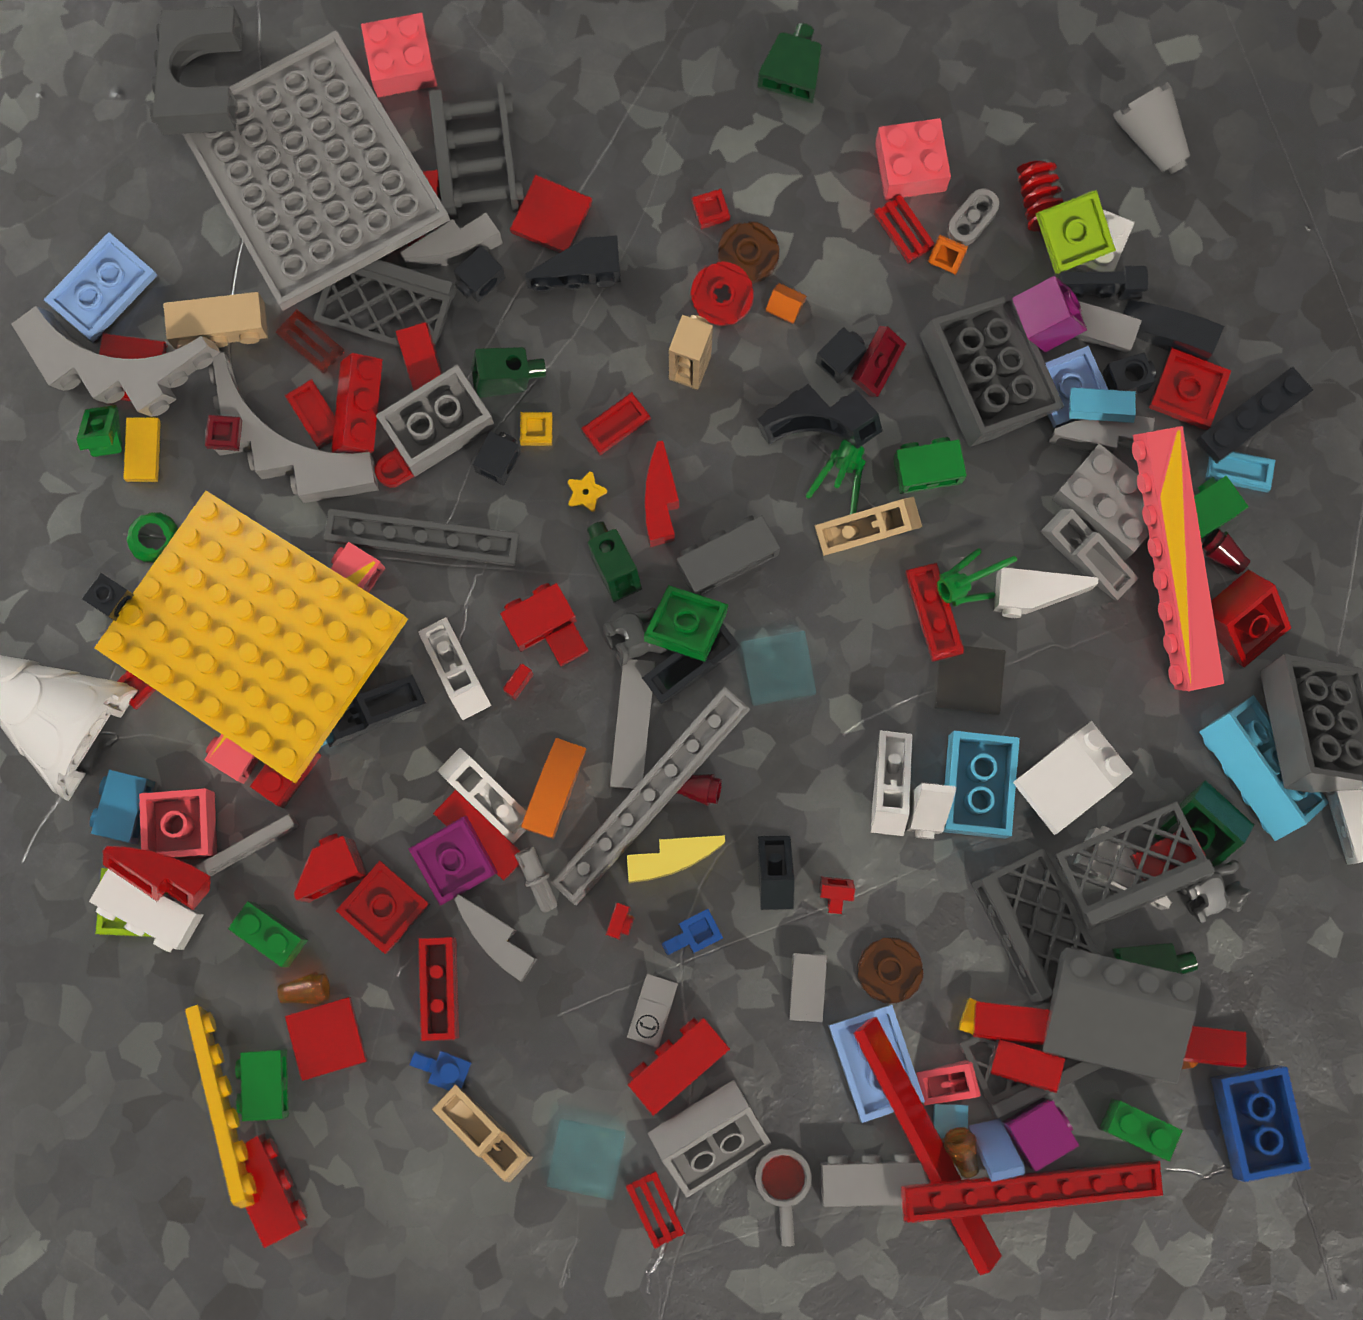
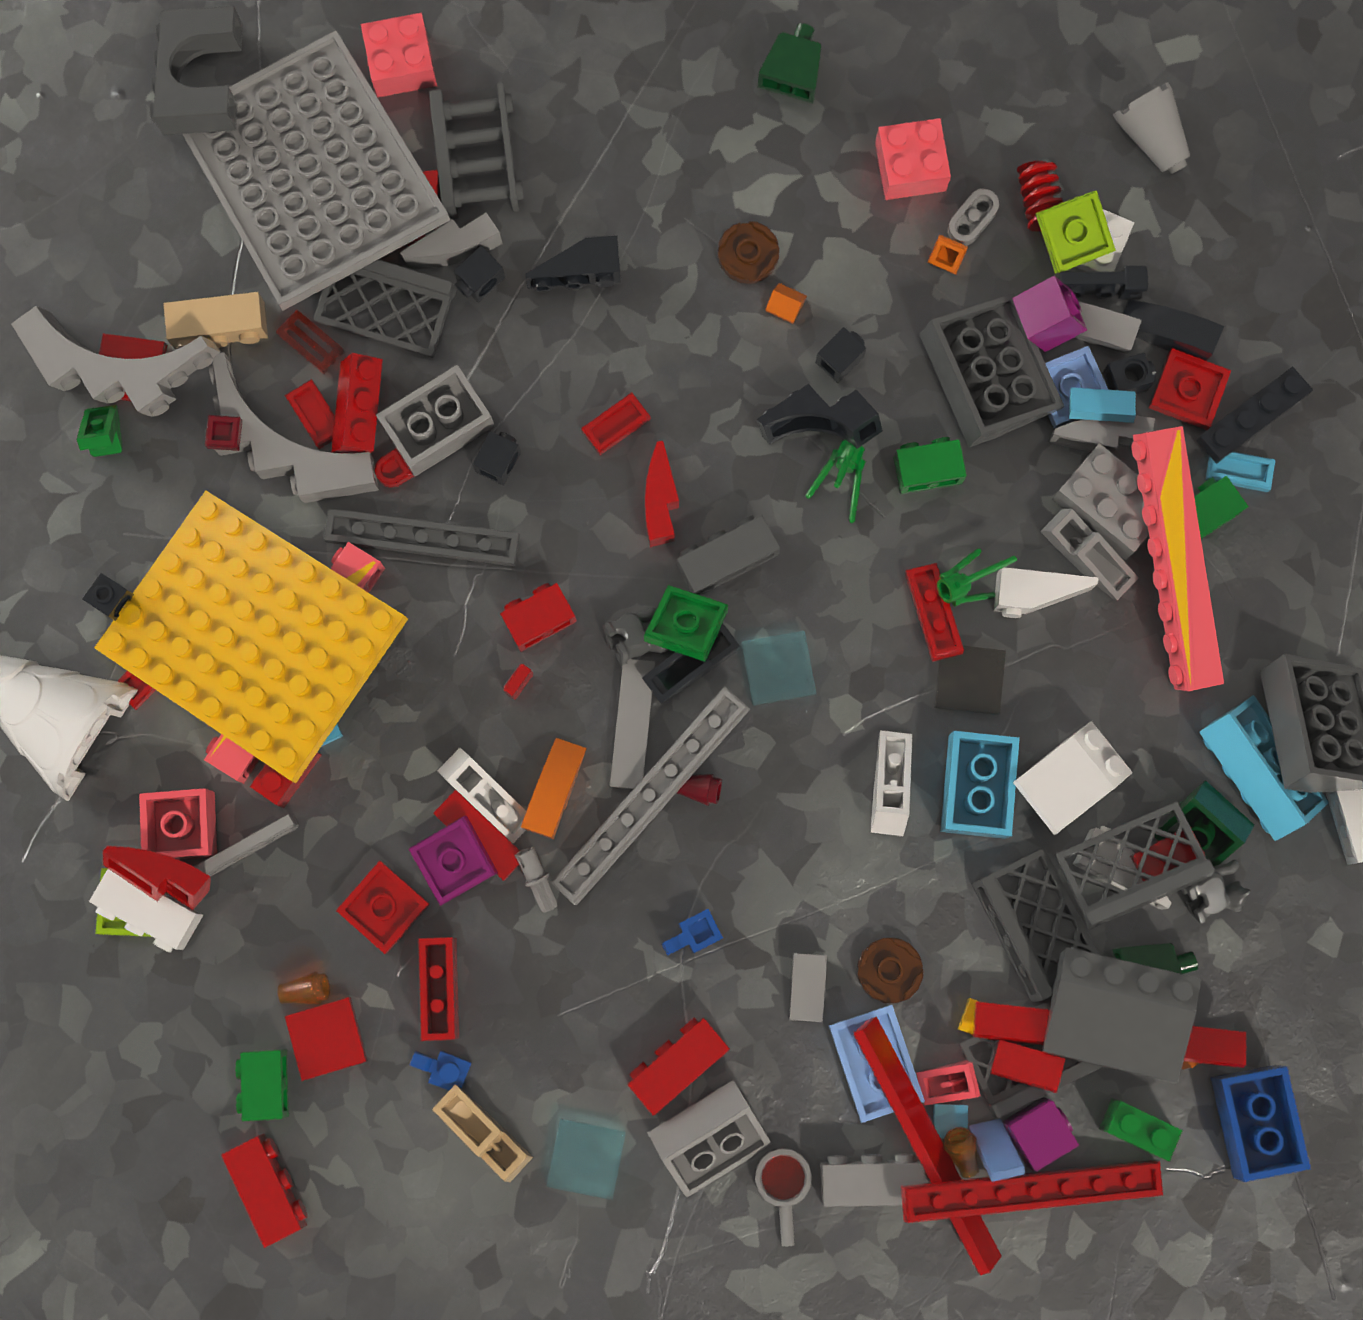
(100, 287): light blue plate -> none
(120, 807): dark azure brick -> none
(138, 550): green piece -> none
(142, 449): yellow tile -> none
(223, 1117): yellow plate -> none
(268, 934): green brick -> none
(330, 868): red slope -> none
(376, 709): black slope -> none
(419, 354): red tile -> none
(454, 669): white slope -> none
(495, 939): light grey slope -> none
(504, 371): dark green torso -> none
(536, 428): yellow tile -> none
(551, 215): red tile -> none
(566, 644): red tile -> none
(589, 500): yellow plate -> none
(613, 561): dark green torso -> none
(620, 922): red plate -> none
(652, 1010): light grey tile -> none
(667, 1236): red tile -> none
(673, 857): light yellow slope -> none
(690, 351): tan brick -> none
(711, 208): red tile -> none
(716, 276): red plate -> none
(775, 872): black slope -> none
(836, 891): red tile -> none
(868, 526): tan slope -> none
(878, 361): dark red plate -> none
(914, 223): red tile -> none
(929, 809): white slope -> none
(1224, 550): dark red cone -> none
(1249, 617): red slope -> none

